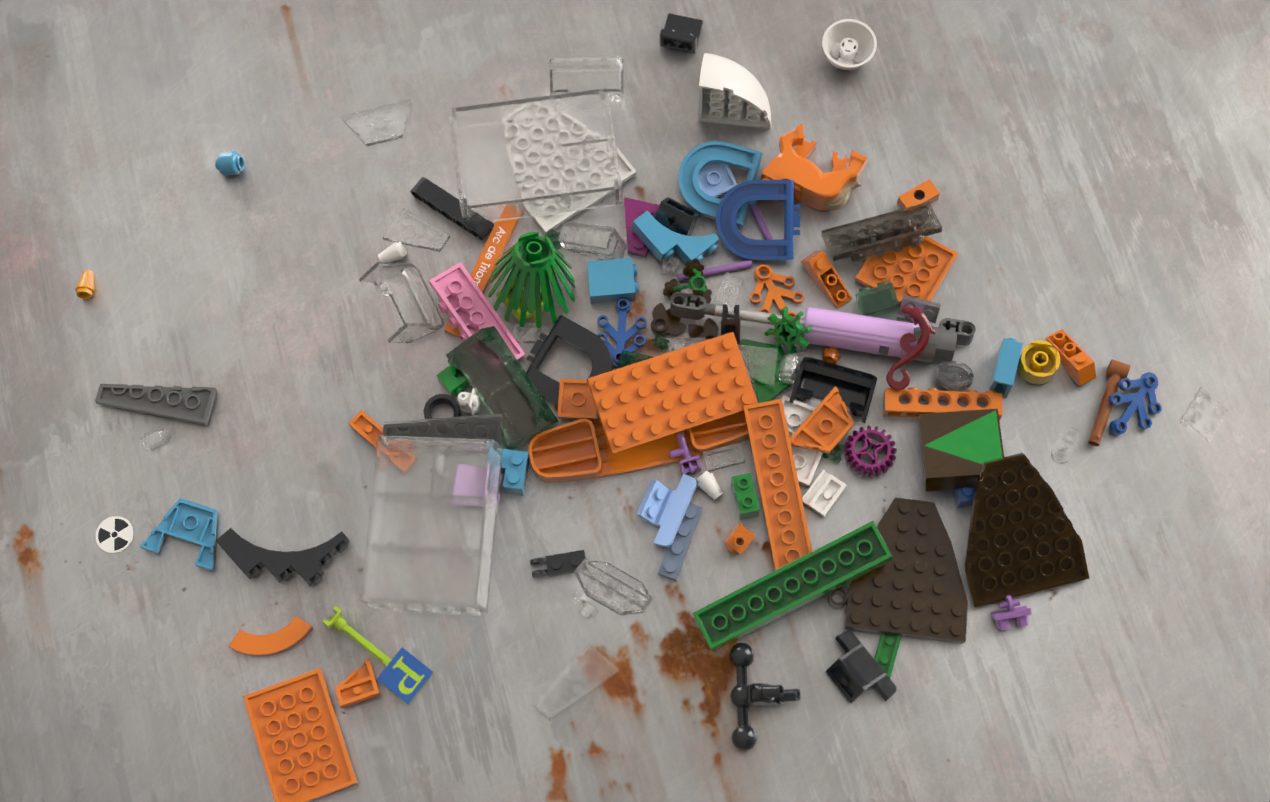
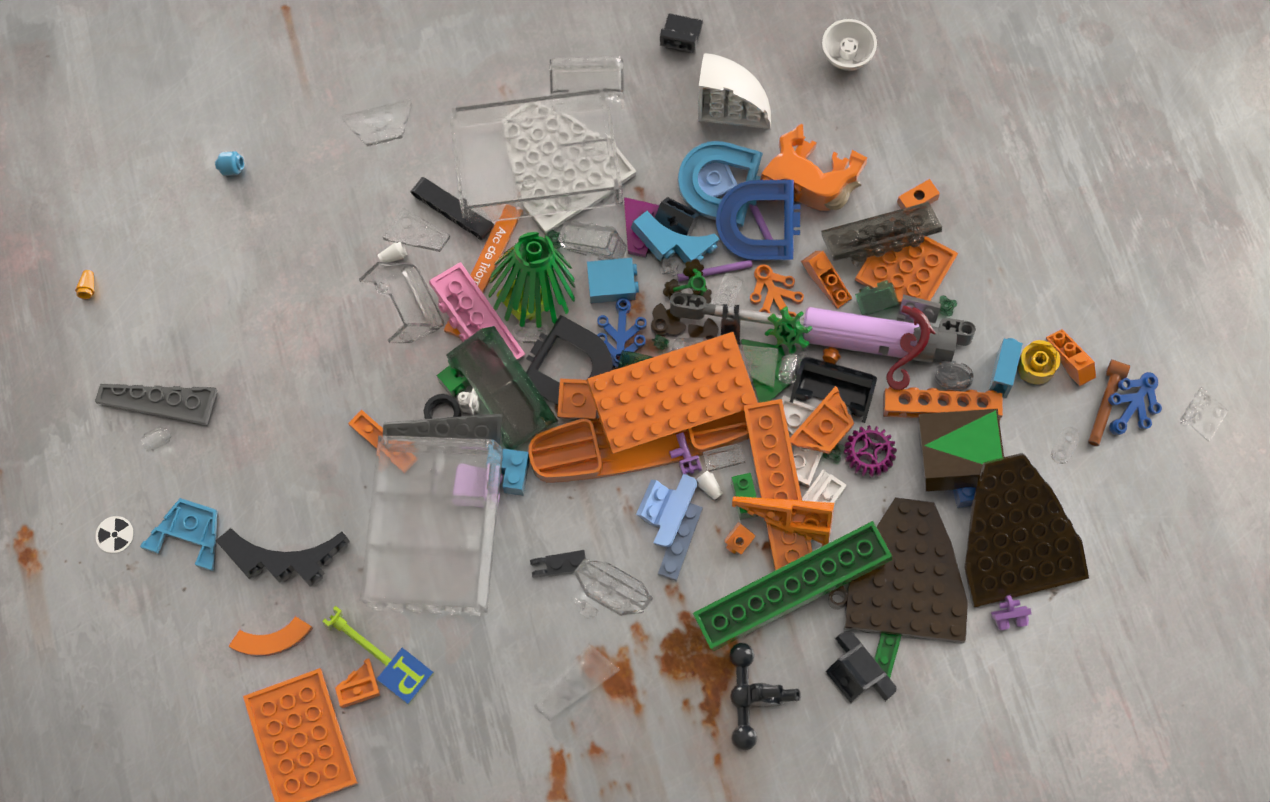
(802, 517): none -> orange wedge
(948, 311): none -> clear green plate

